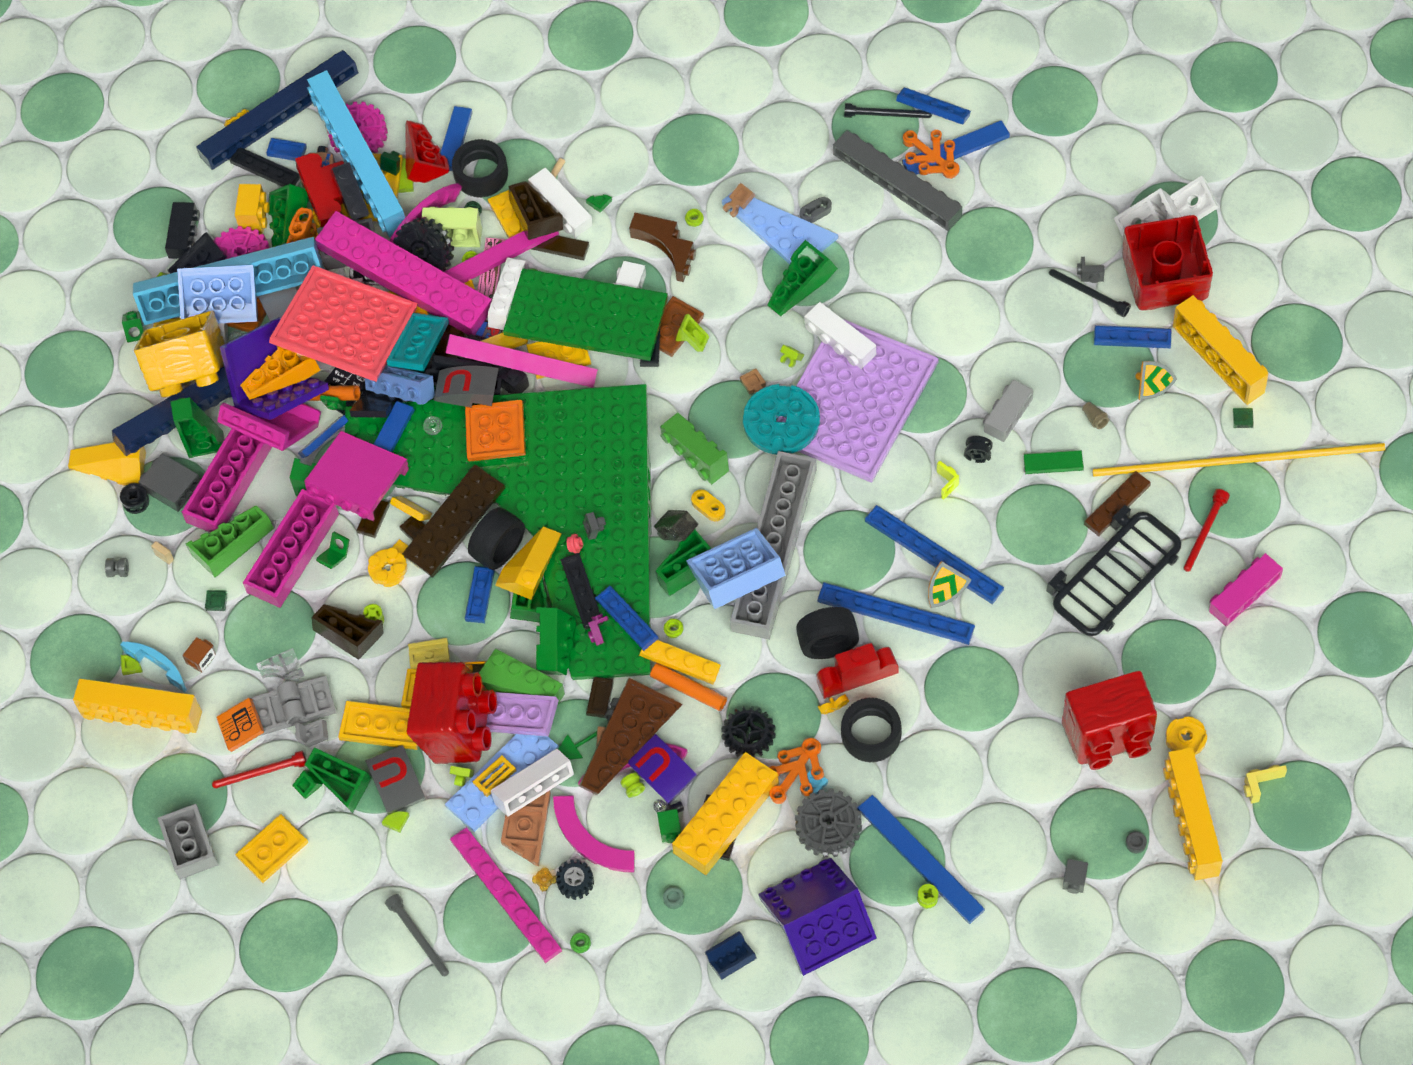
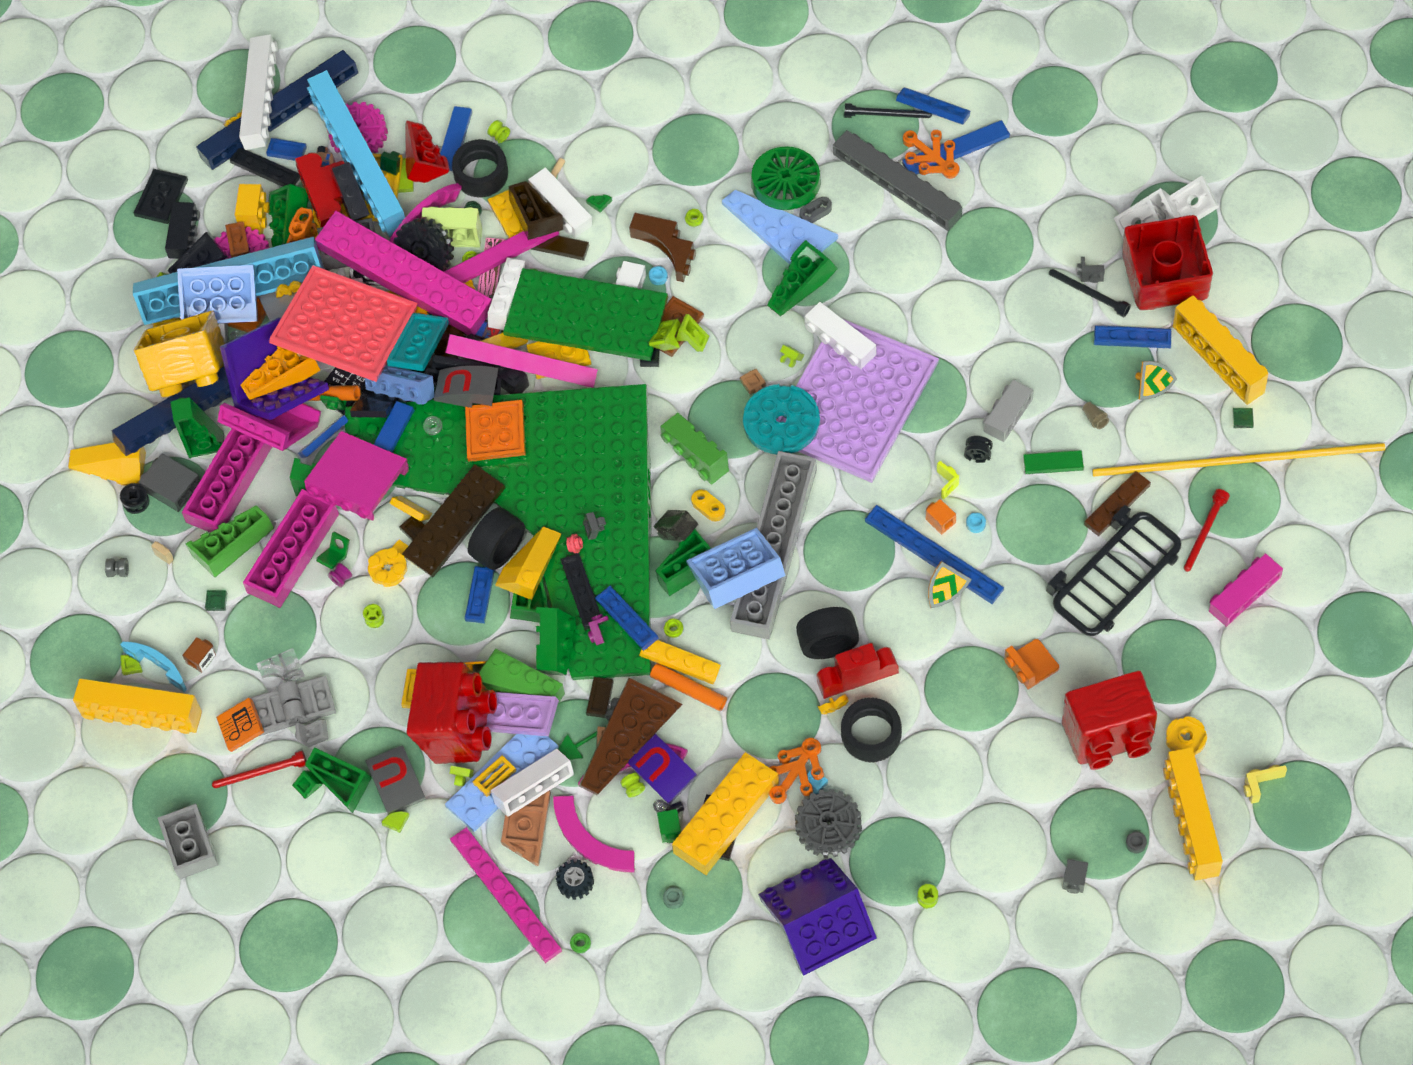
(129, 320): green bracket -> none
(159, 194): none -> black tile
(237, 239): none -> dark orange plate
(258, 92): none -> white brick
(271, 848): yellow tile -> none
(283, 289): none -> yellow piece
(339, 575): none -> magenta wheel
(347, 631): dark brown wedge -> none
(369, 527): dark brown tile -> none
(376, 725): yellow plate -> none
(396, 905): dark grey piece -> none
(428, 651): light yellow plate -> none
(498, 131): none -> lime wheel
(538, 879): clear yellow plate -> none
(658, 275): none -> medium azure tile
(665, 336): none -> lime slope
(730, 955): dark blue bracket -> none
(740, 198): medium nougat plate -> none
(764, 735): black gear -> none
(789, 179): none -> green piece
(896, 613): blue tile -> none
(921, 859): blue tile -> none
(940, 516): none -> orange brick
(976, 522): none -> medium azure tile
(1031, 663): none -> orange bracket

